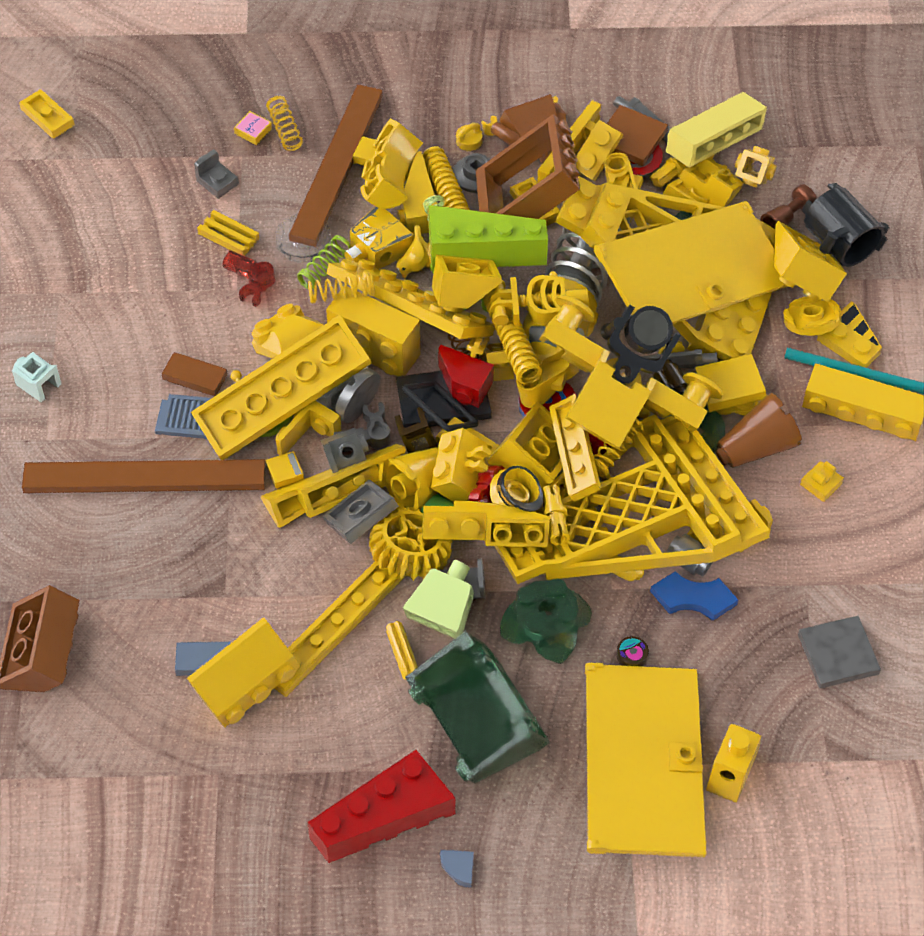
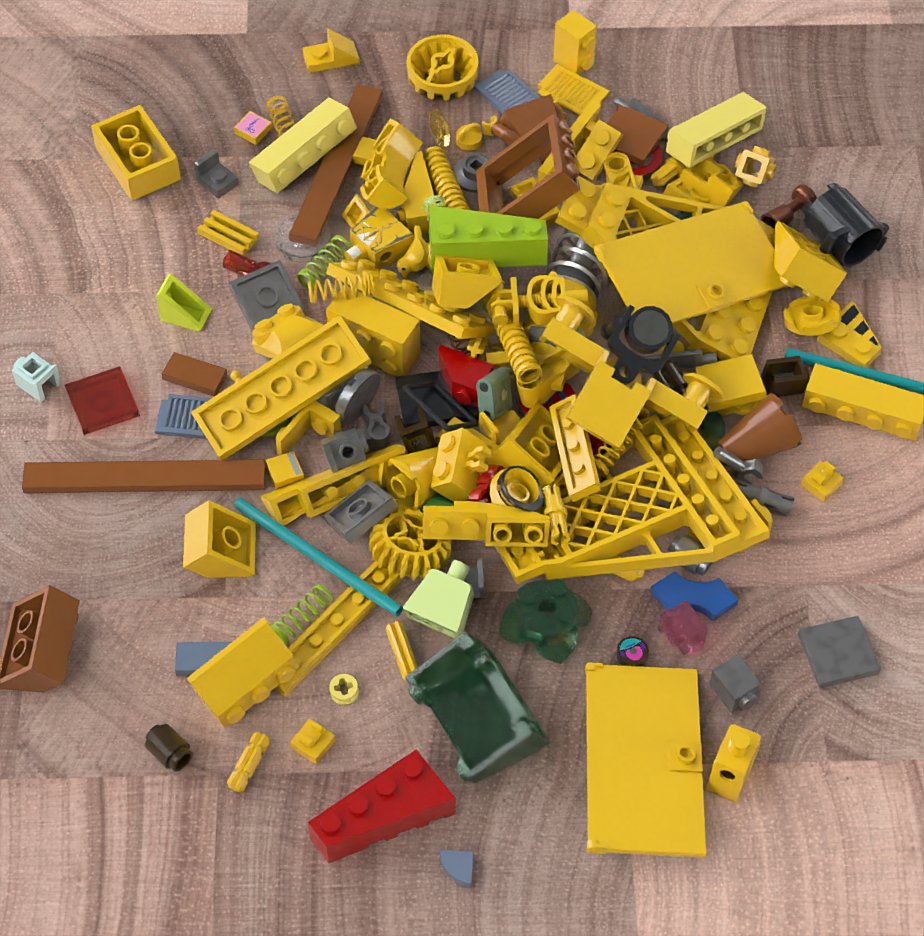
(47, 113): yellow plate -> none
(102, 400): none -> clear red tile
(136, 152): none -> yellow brick
(168, 747): none -> dark brown brick
(181, 305): none -> neon yellow slope
(219, 542): none -> yellow slope
(248, 762): none -> yellow axle
(264, 292): none -> flat silver tile
(281, 633): none -> lime piece
(303, 145): none -> light yellow brick
(312, 741): none -> yellow tile
(318, 557): none -> teal piece
(334, 54): none -> yellow slope
(353, 690): none -> light yellow bush
(355, 210): none -> yellow slope
(439, 127): none -> clear yellow tile
(440, 58): none -> yellow gear
(495, 393): none -> sand green piece
(499, 428): none -> yellow bracket
(505, 90): none -> sand blue window
(571, 89): none -> yellow window
(574, 42): none -> yellow brick
(683, 628): none -> clear pink brick
(735, 684): none -> flat silver brick
(743, 469): none -> flat silver bar
(766, 497): none -> flat silver pin
(785, 376): none -> dark brown window

